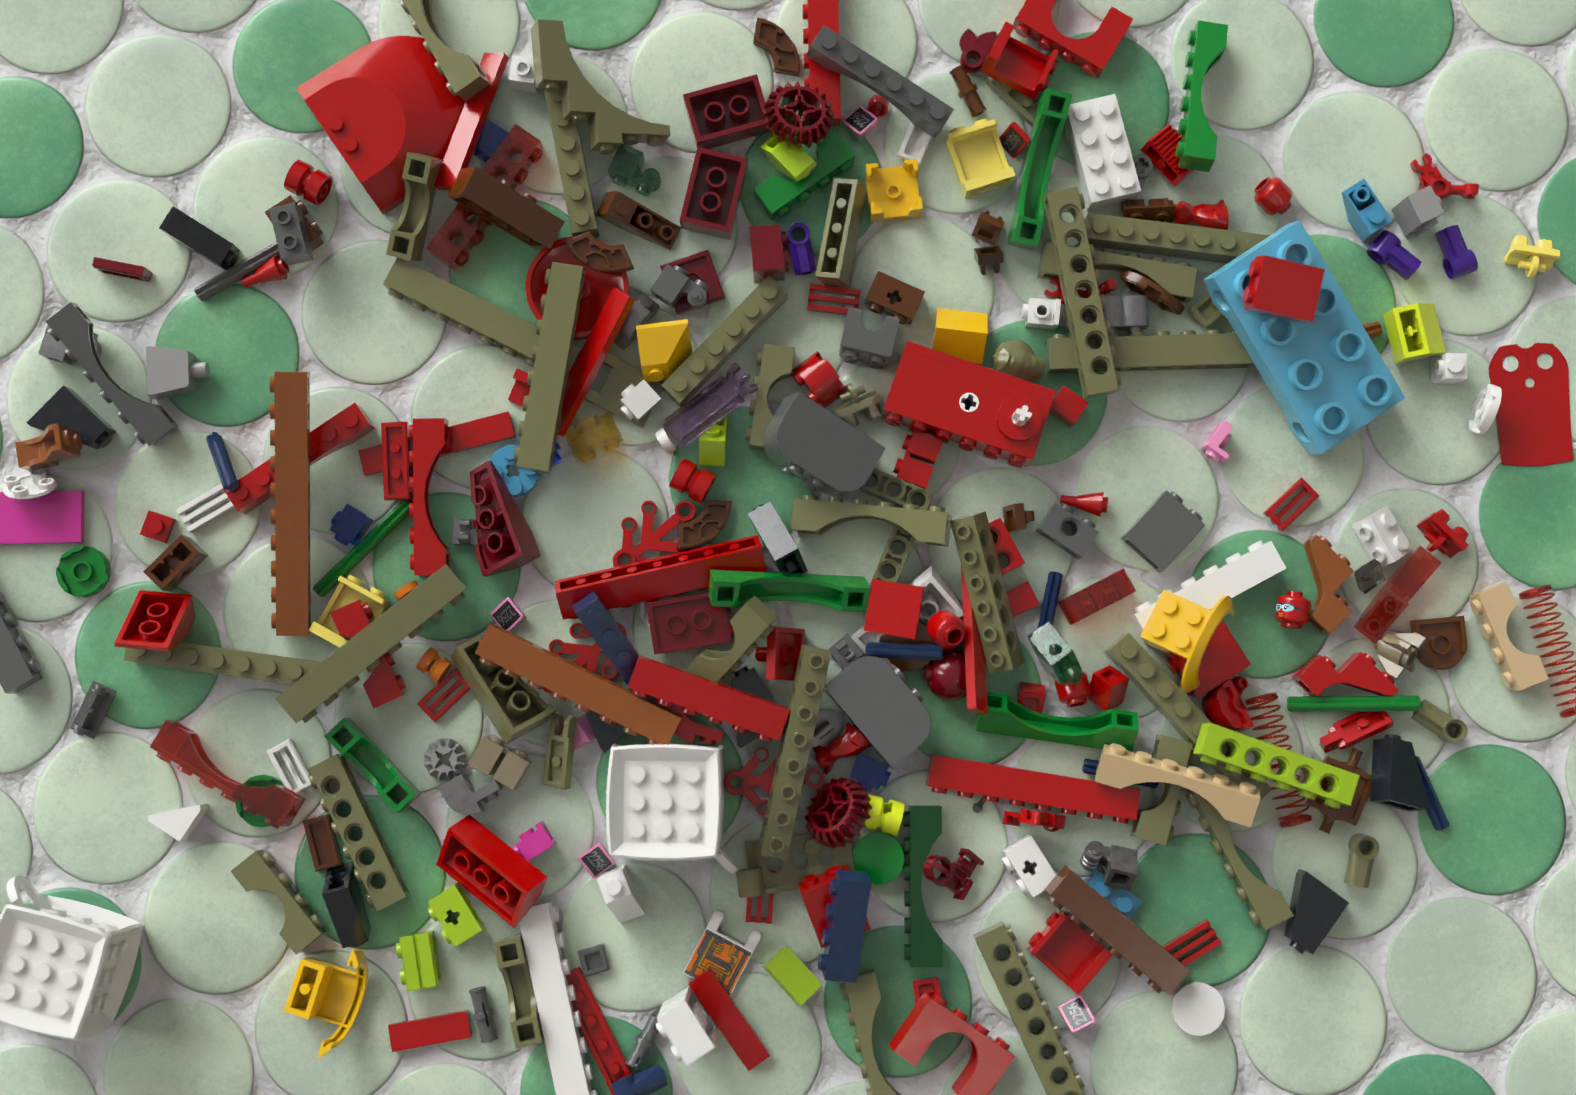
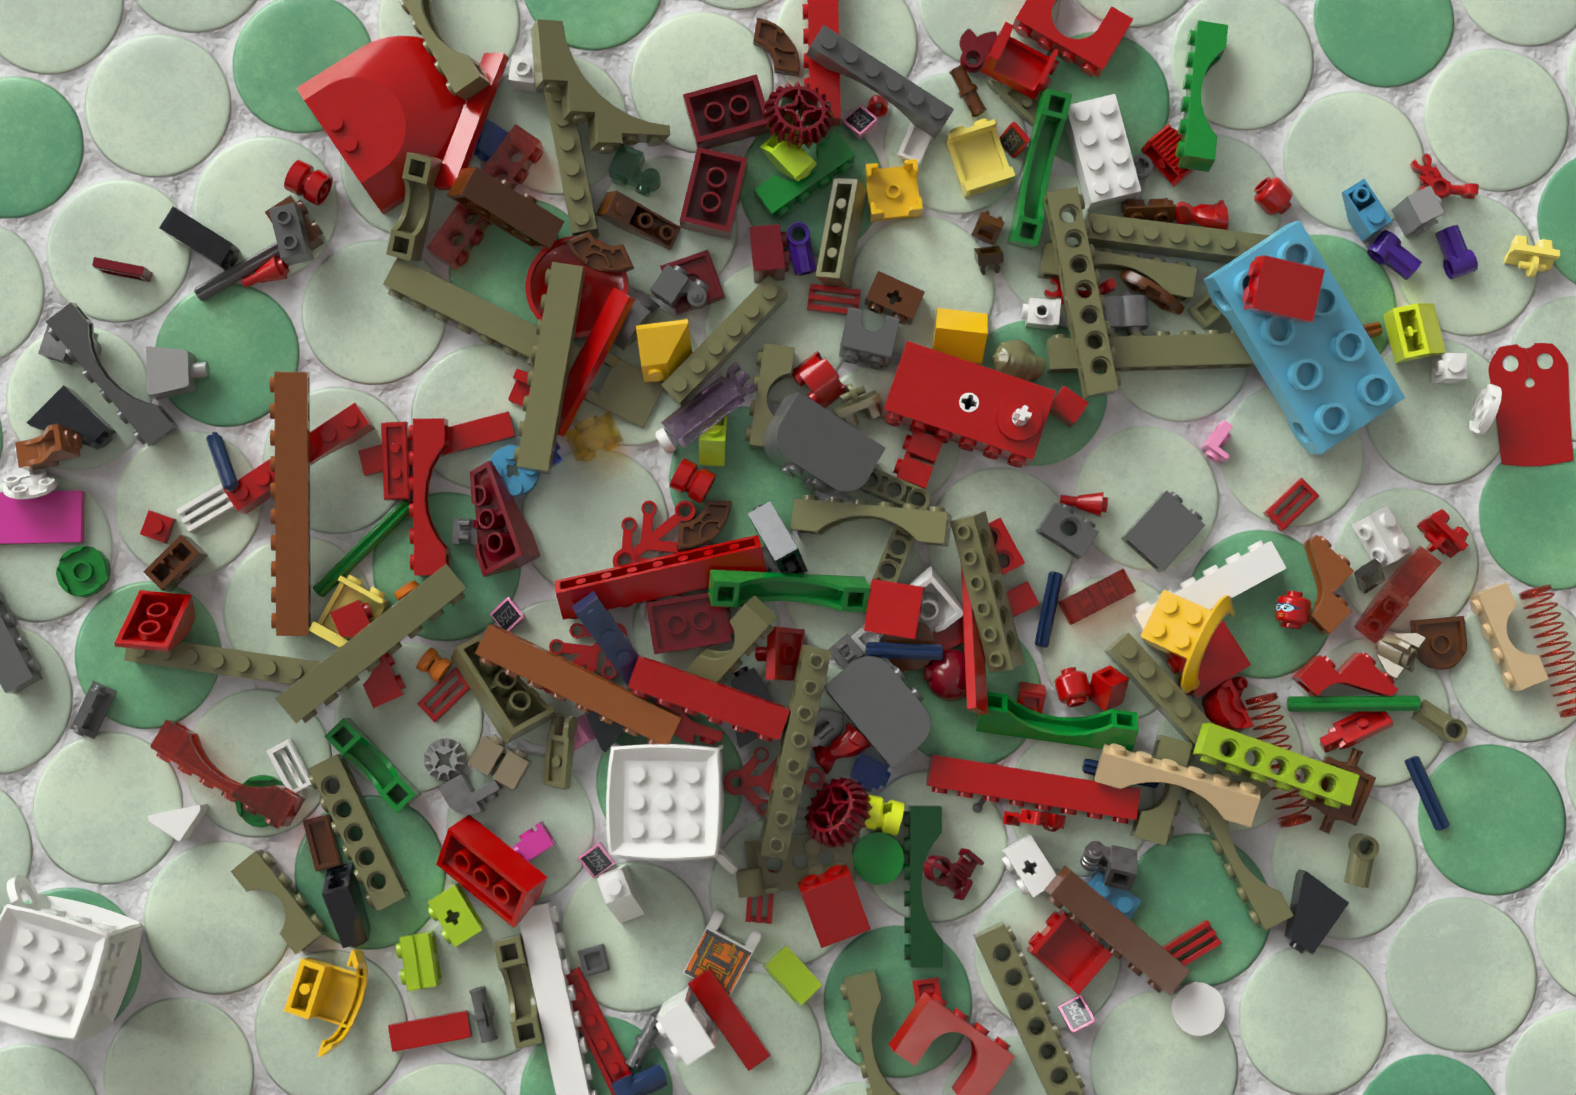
(350, 525): clear blue brick -> none
(638, 400): white brick -> none
(845, 926): dark blue brick -> none
(946, 629): red head -> none
(1016, 518): reddish brown tile -> none
(1060, 664): clear green torso -> none
(1396, 775): black slope -> none

